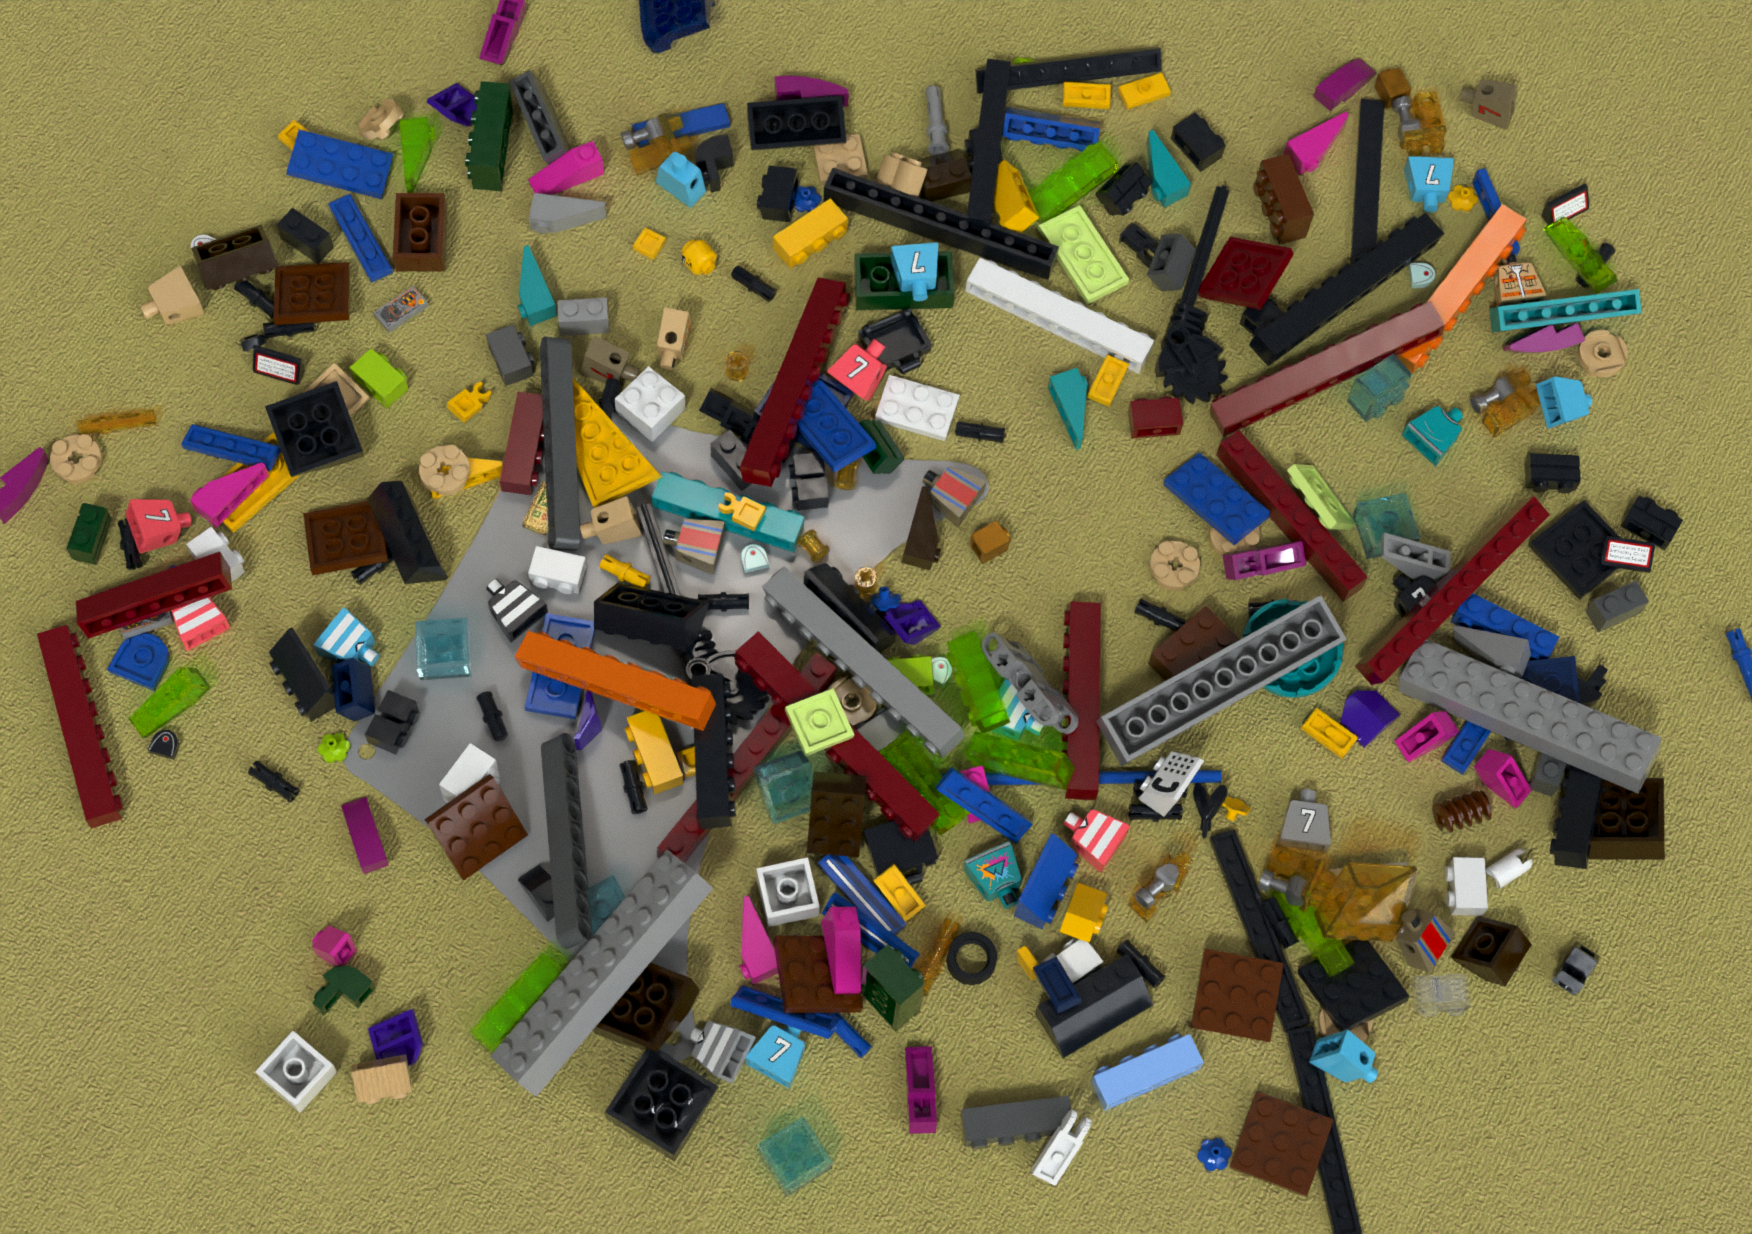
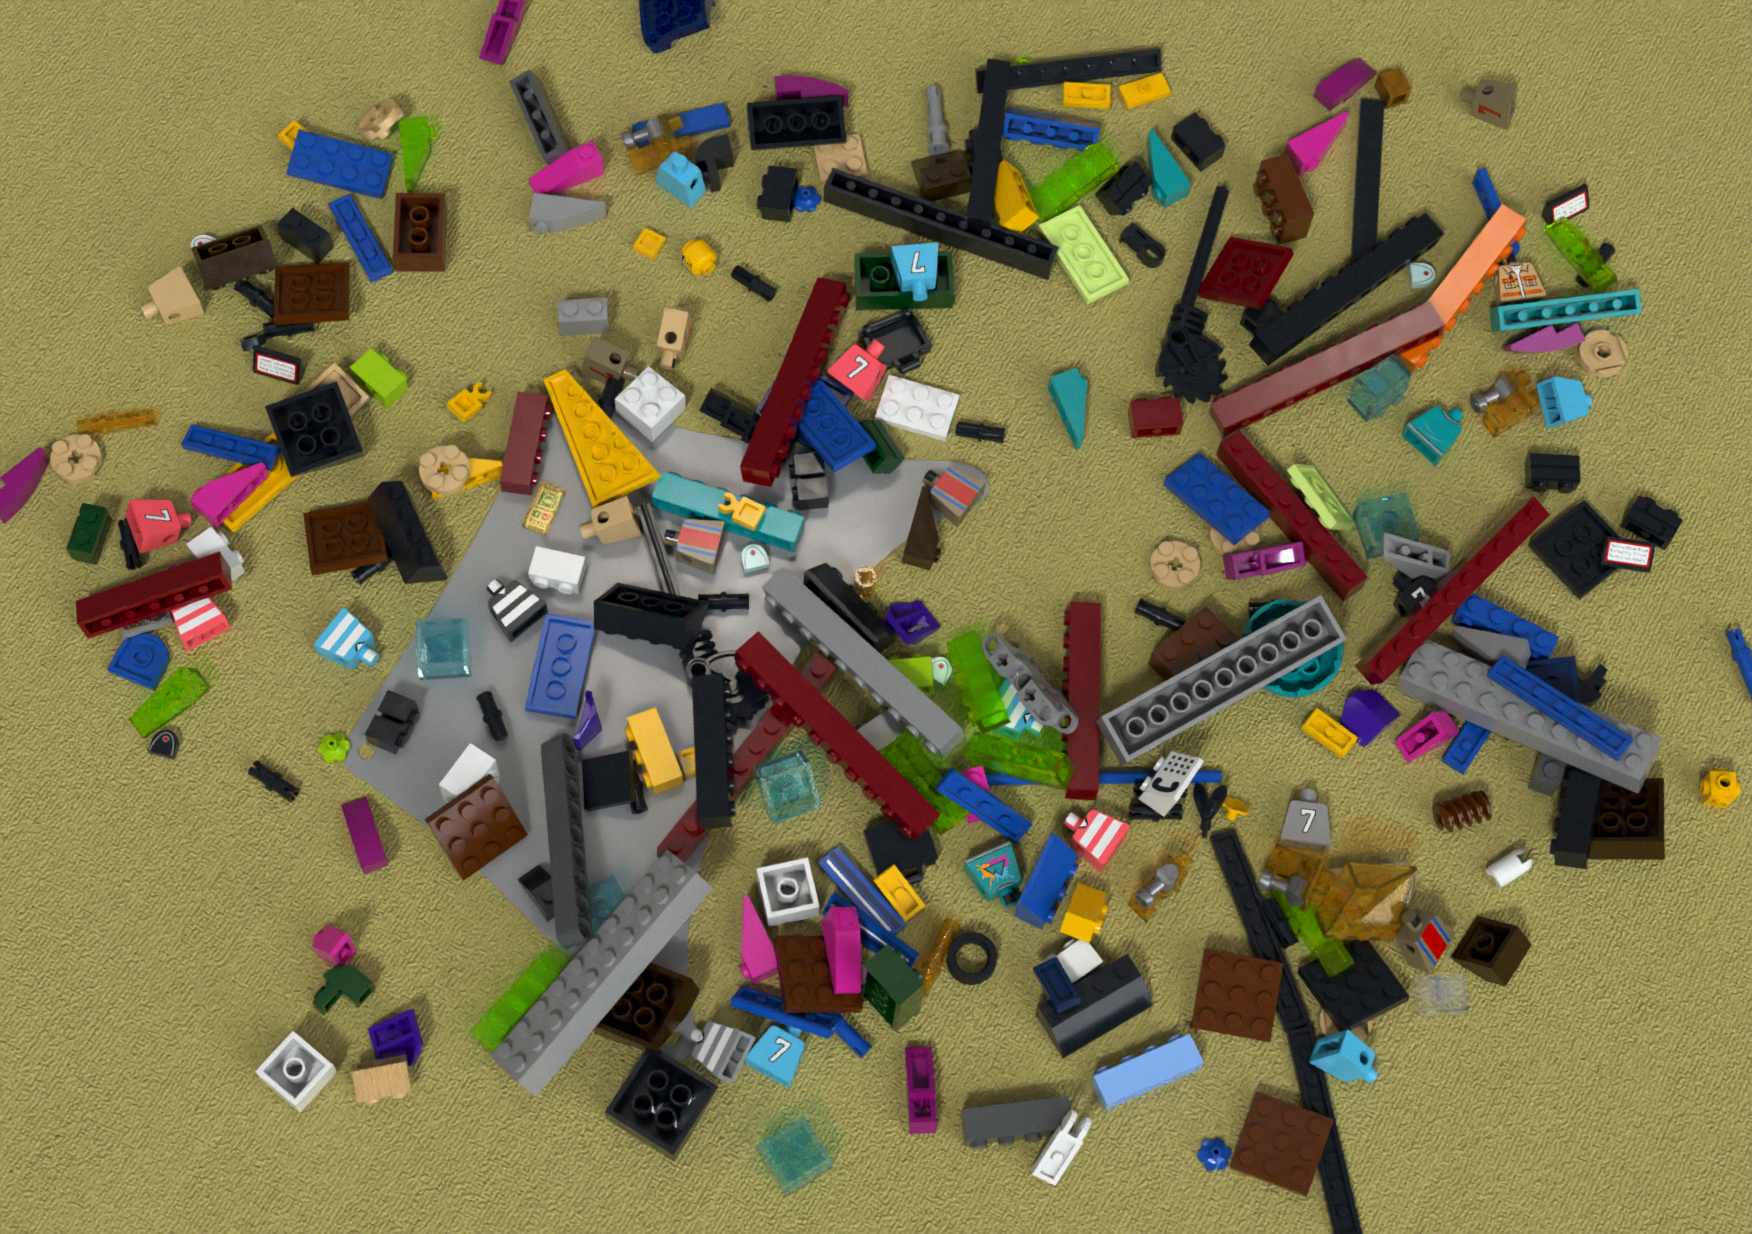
(79, 726): dark red brick -> none
(301, 676): black slope -> none
(353, 689): dark blue brick -> none
(401, 309): tile -> none
(455, 104): dark purple slope -> none
(490, 136): dark green brick -> none
(510, 355): dark grey brick -> none
(534, 295): teal slope -> none
(559, 444): dark grey beam -> none
(608, 781): none -> black tile
(616, 679): orange brick -> none
(624, 571): yellow pin -> none
(729, 453): black brick -> none
(738, 365): clear yellow bush -> none
(810, 233): yellow brick -> none
(813, 545): clear yellow bush -> none
(819, 722): yellowish green plate -> none
(836, 814): dark brown brick -> none
(846, 477): clear yellow bush -> none
(865, 705): tan plate -> none
(885, 599): blue plant -> none
(901, 174): tan brick -> none
(990, 542): pearl gold brick -> none
(1027, 961): yellow tile -> none
(1058, 314): white brick -> none
(1108, 380): yellow plate -> none
(1142, 963): black pin -> none
(1171, 262): dark grey brick -> none
(1425, 129): clear yellow hips -> none
(1428, 180): medium azure torso -> none
(1462, 198): yellow plant -> none
(1466, 886): white brick -> none
(1503, 777): dark pink slope -> none
(1560, 708): none -> blue tile
(1576, 969): black brick -> none
(1617, 606): dark grey brick -> none
(1719, 788): none -> yellow brick

